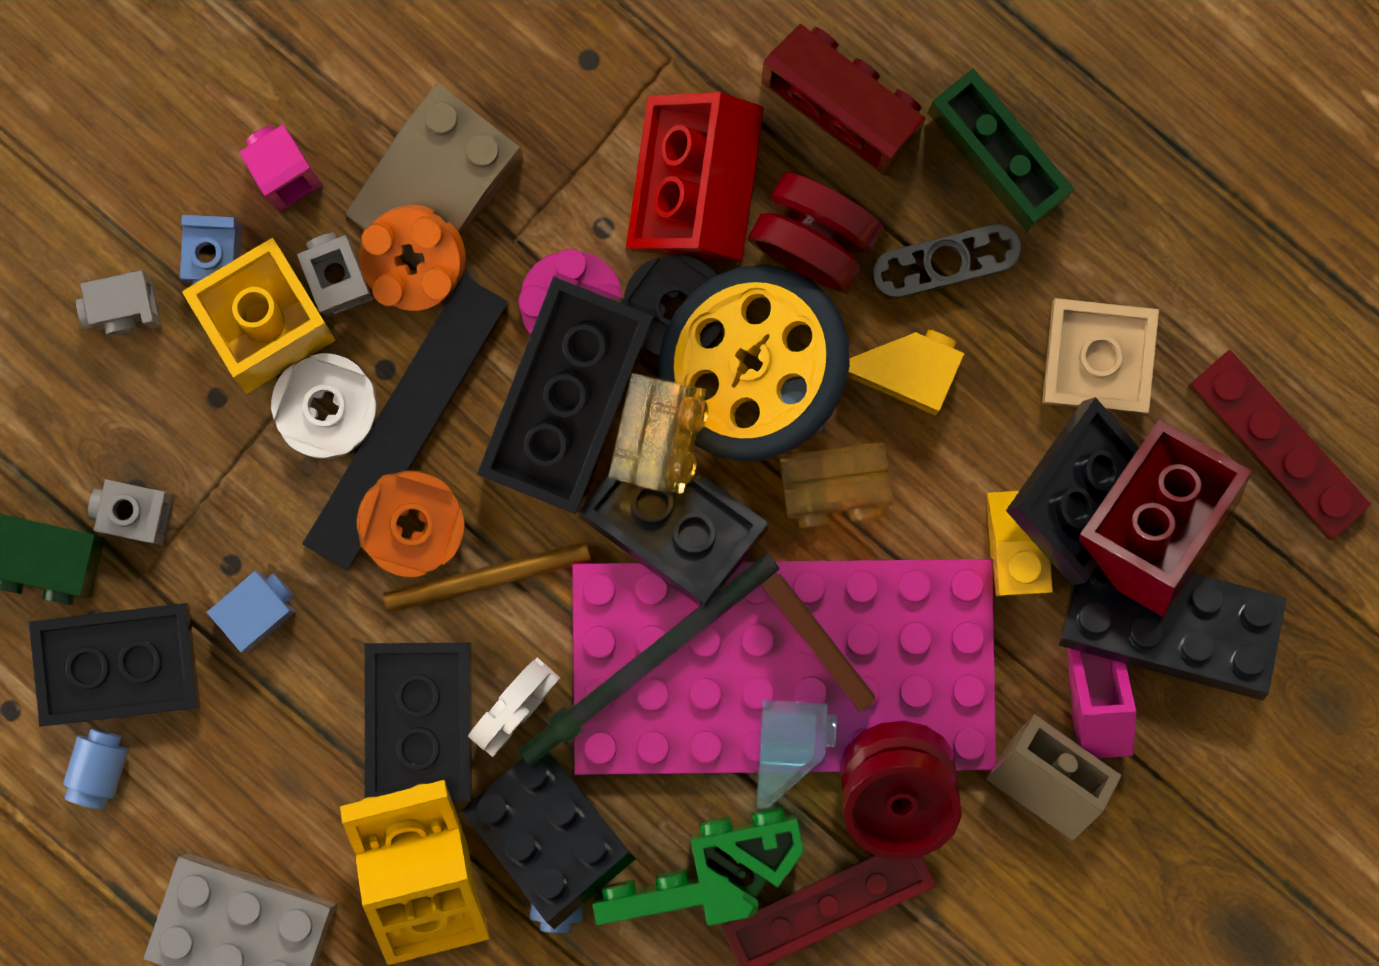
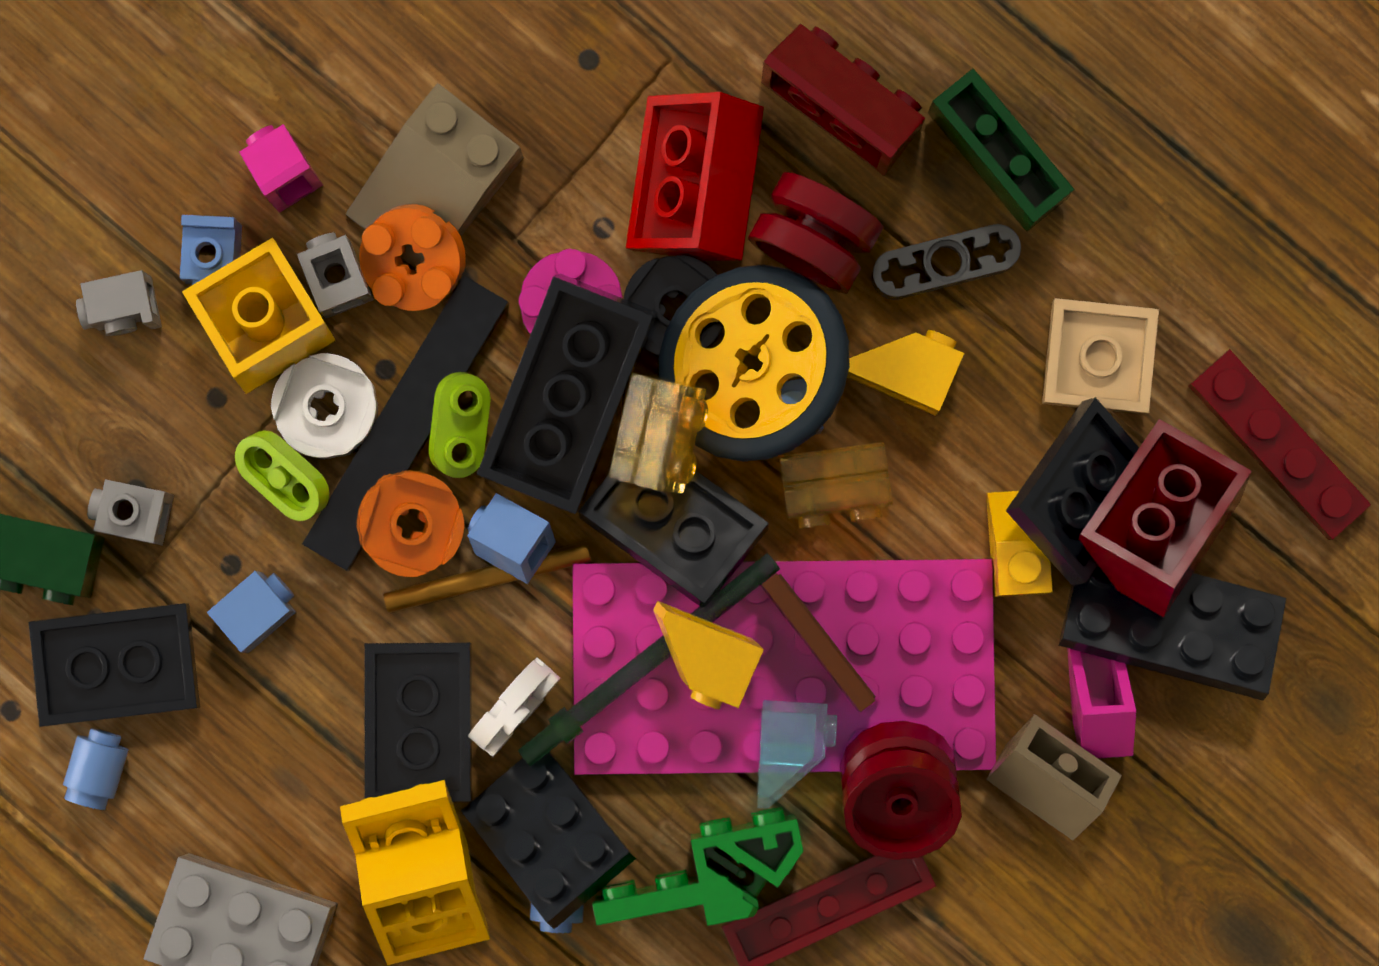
(283, 477): none -> lime plate
(456, 425): none -> lime plate
(510, 537): none -> medium blue brick
(708, 656): none -> yellow slope

